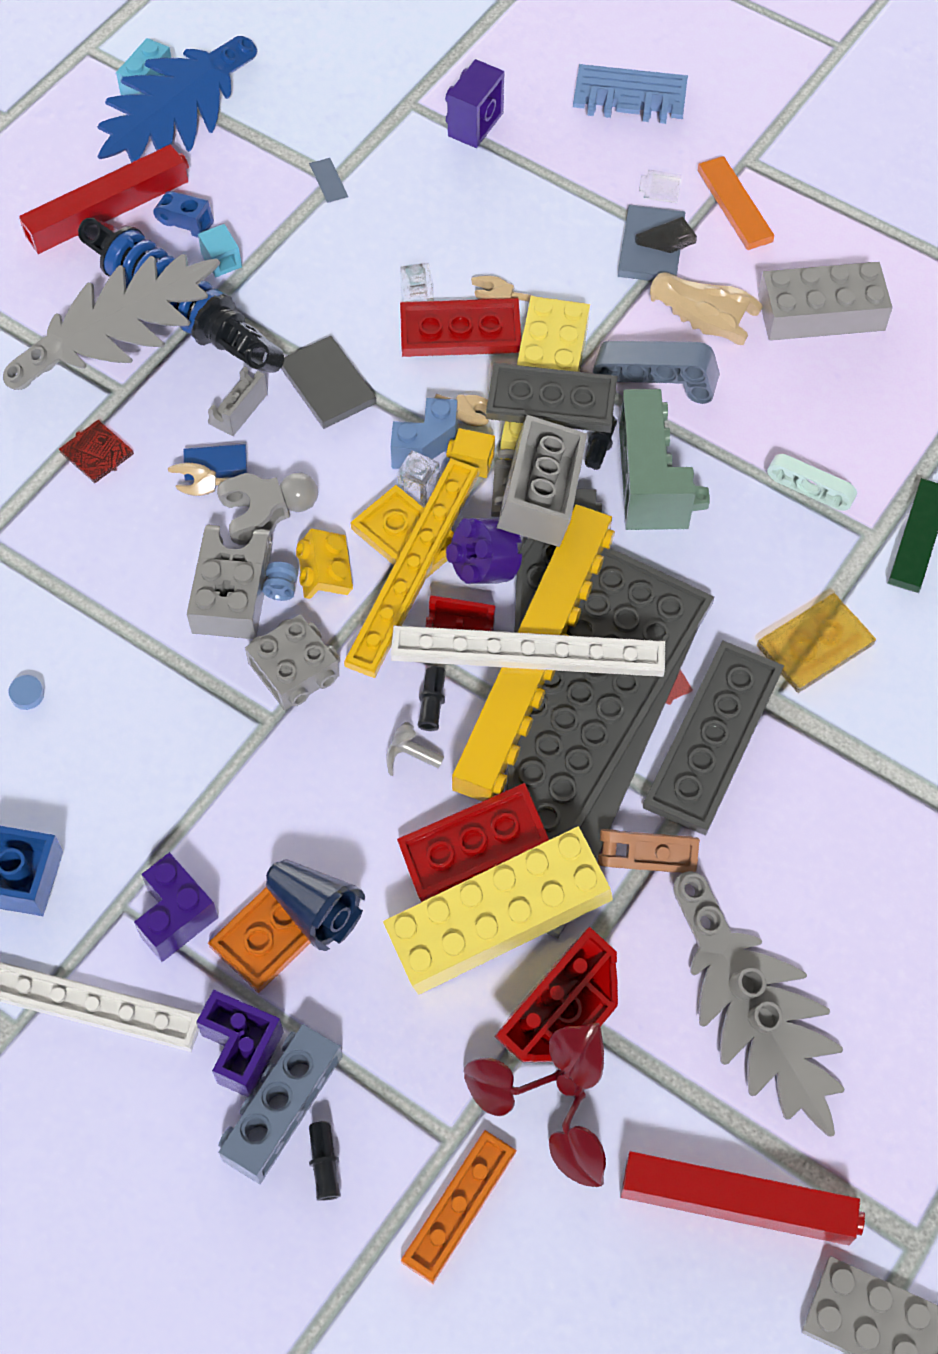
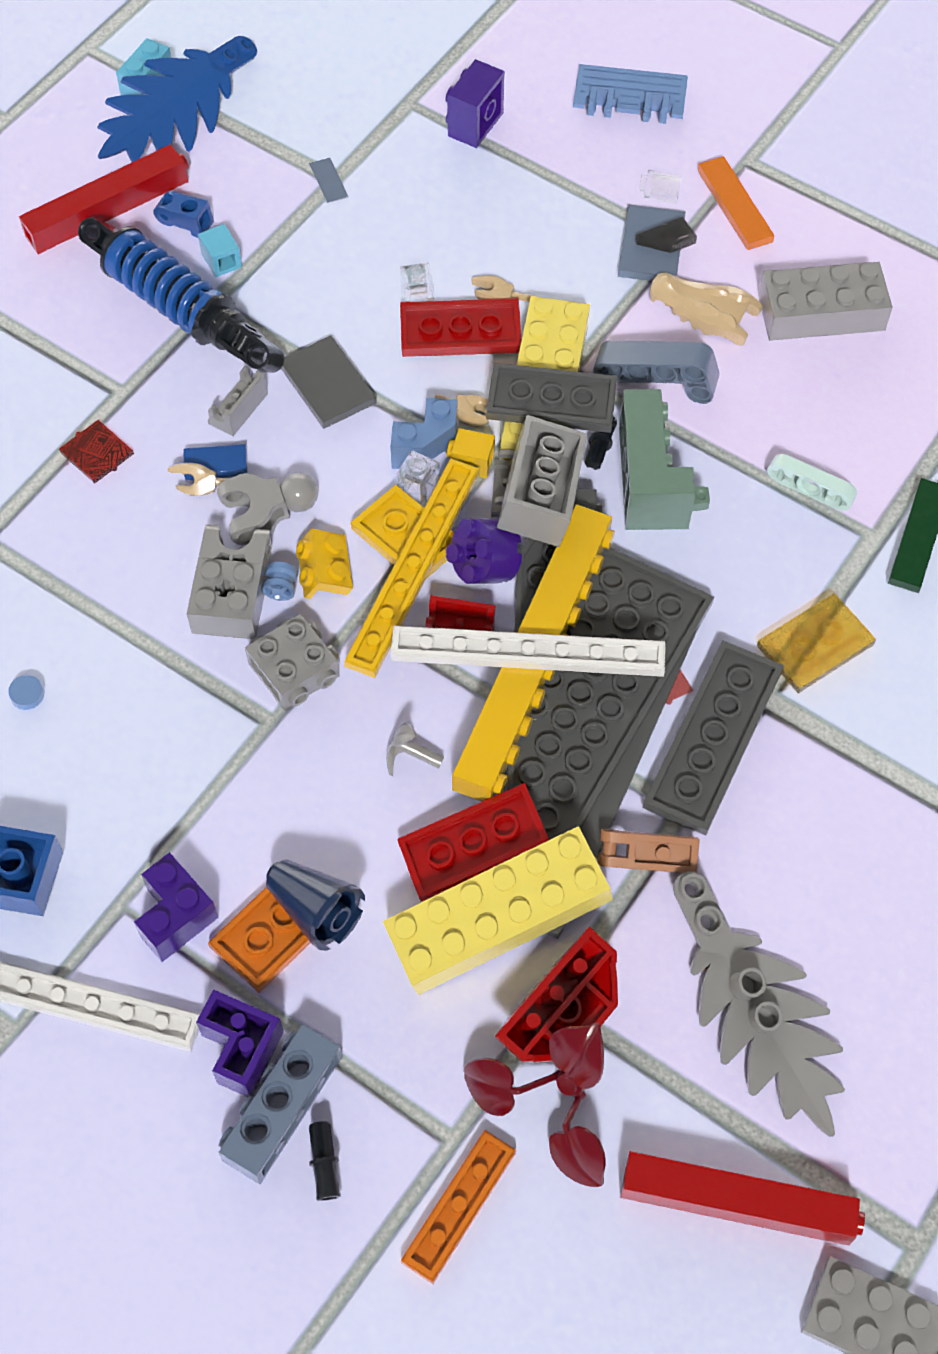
(93, 326): light grey plant -> none
(432, 698): black axle -> none

